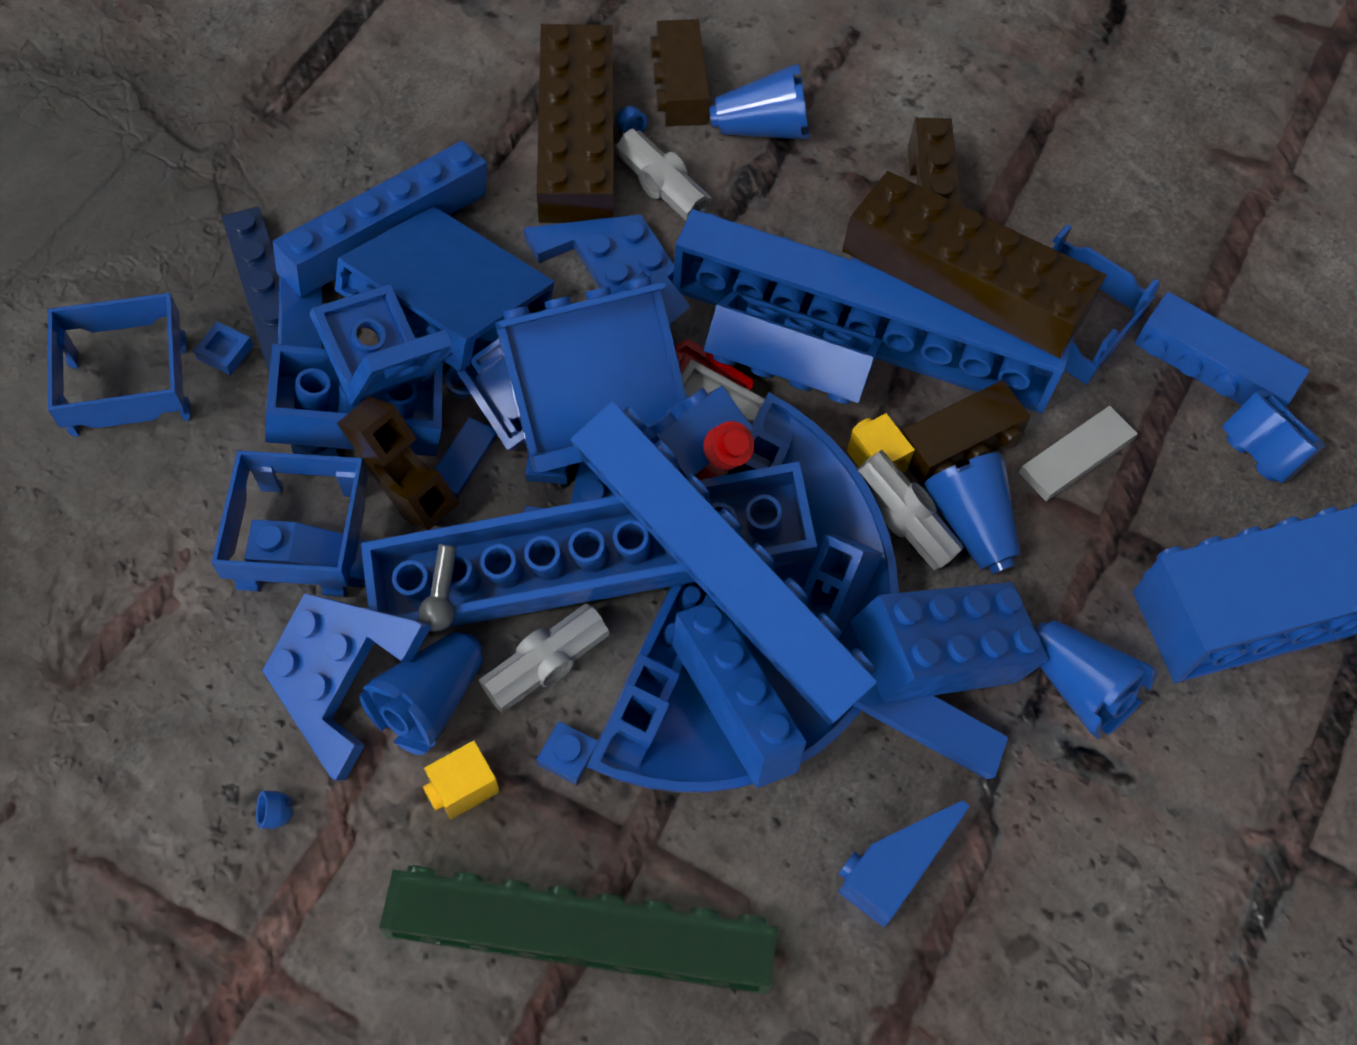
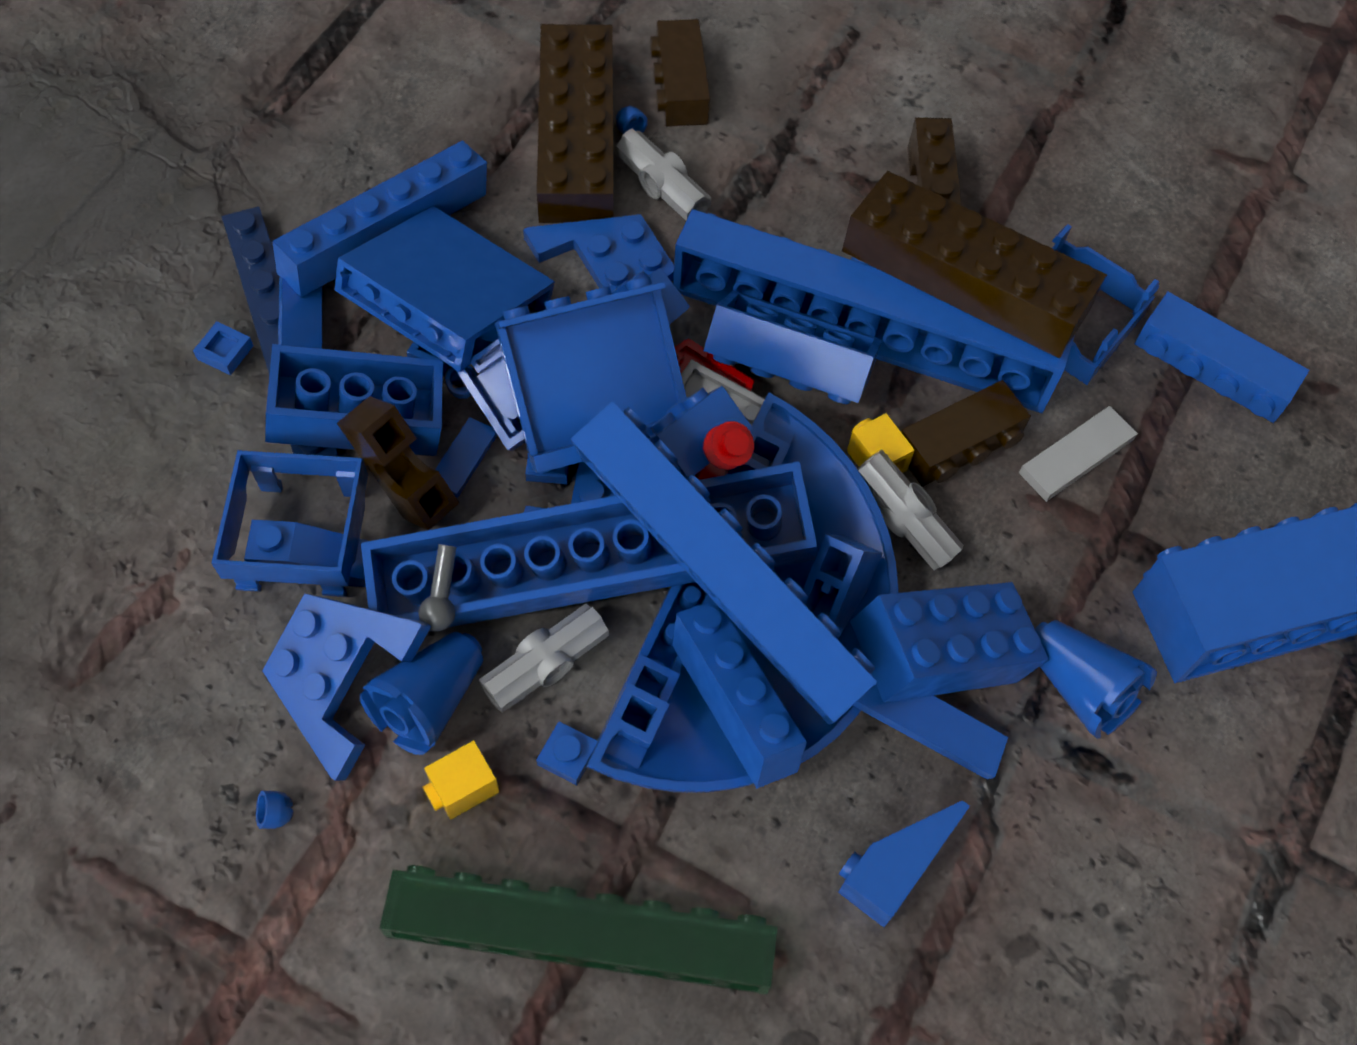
(107, 317): blue piece -> none
(379, 367): blue bracket -> none
(764, 107): blue cone -> none
(979, 510): blue cone -> none
(1272, 437): blue brick -> none

